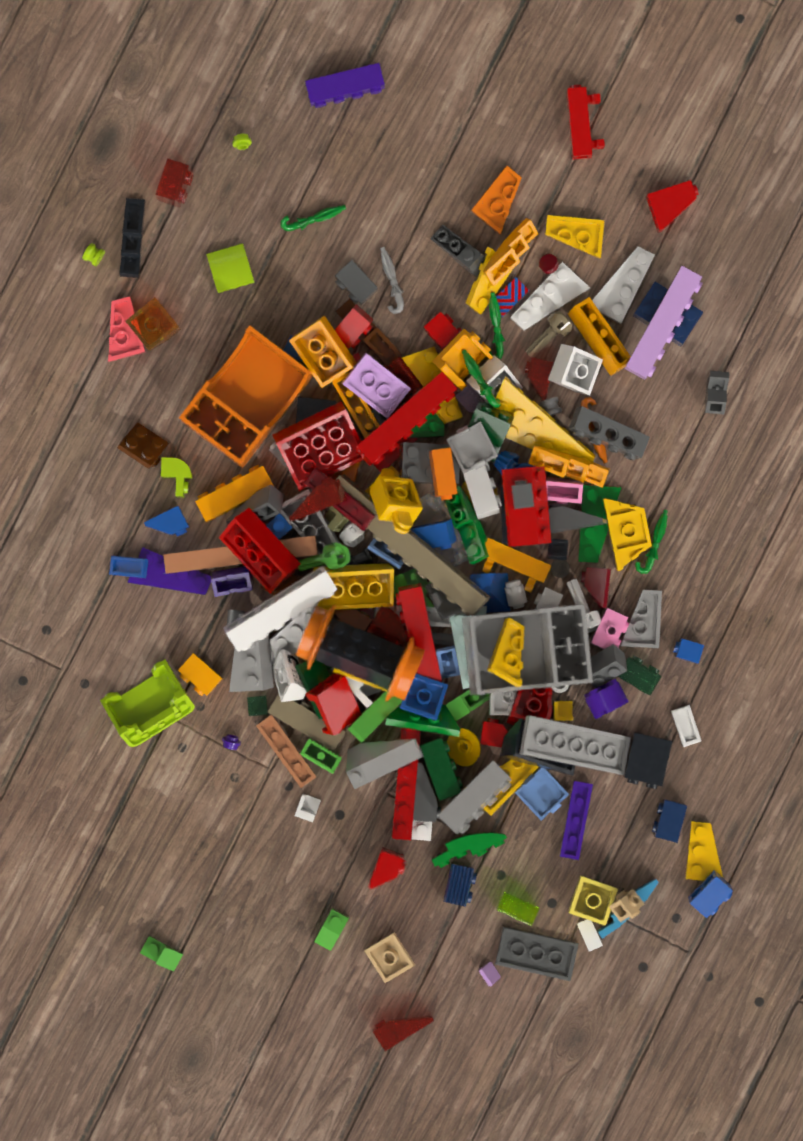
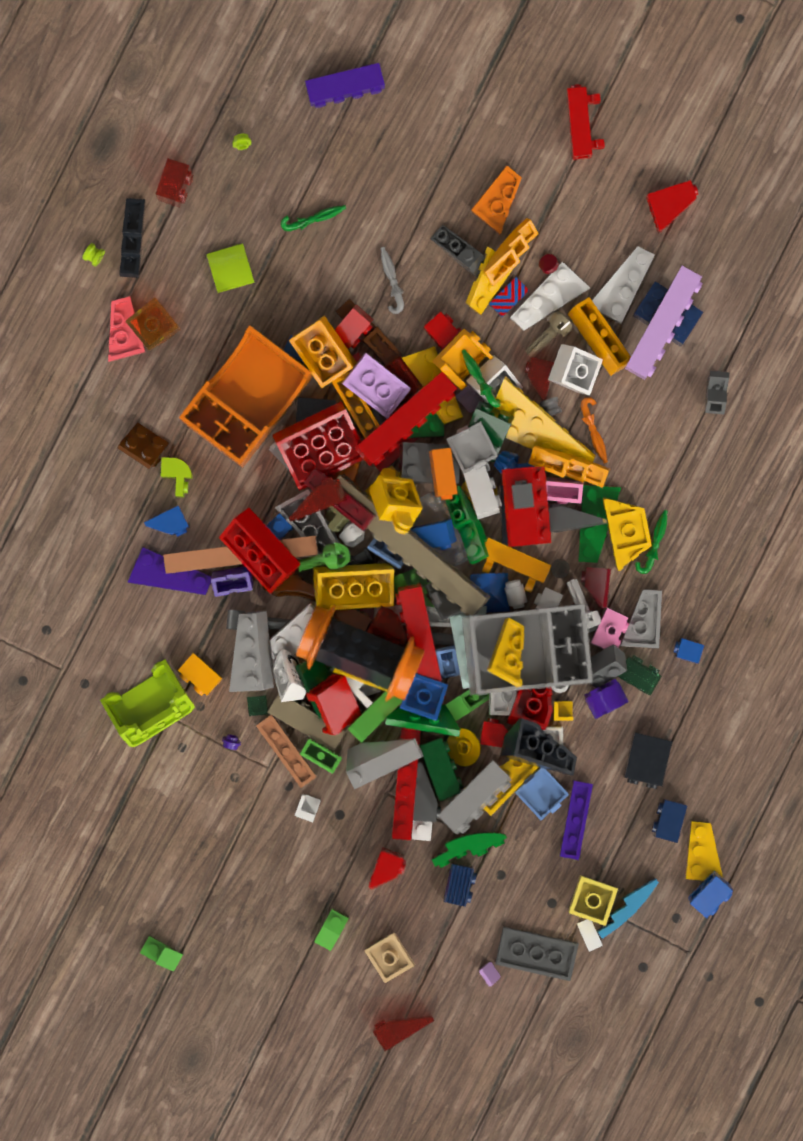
(128, 566): blue tile -> none
(233, 494): light orange brick -> none
(263, 503): dark grey slope -> none
(280, 608): white brick -> none
(356, 283): dark grey brick -> none
(495, 316): green piece -> none
(517, 908): clear neon green brick -> none
(558, 549): black plate -> none
(575, 745): light grey plate -> none
(577, 232): yellow wing -> none
(629, 902): tan brick -> none
(636, 440): dark grey brick -> none
(686, 726): white tile -> none

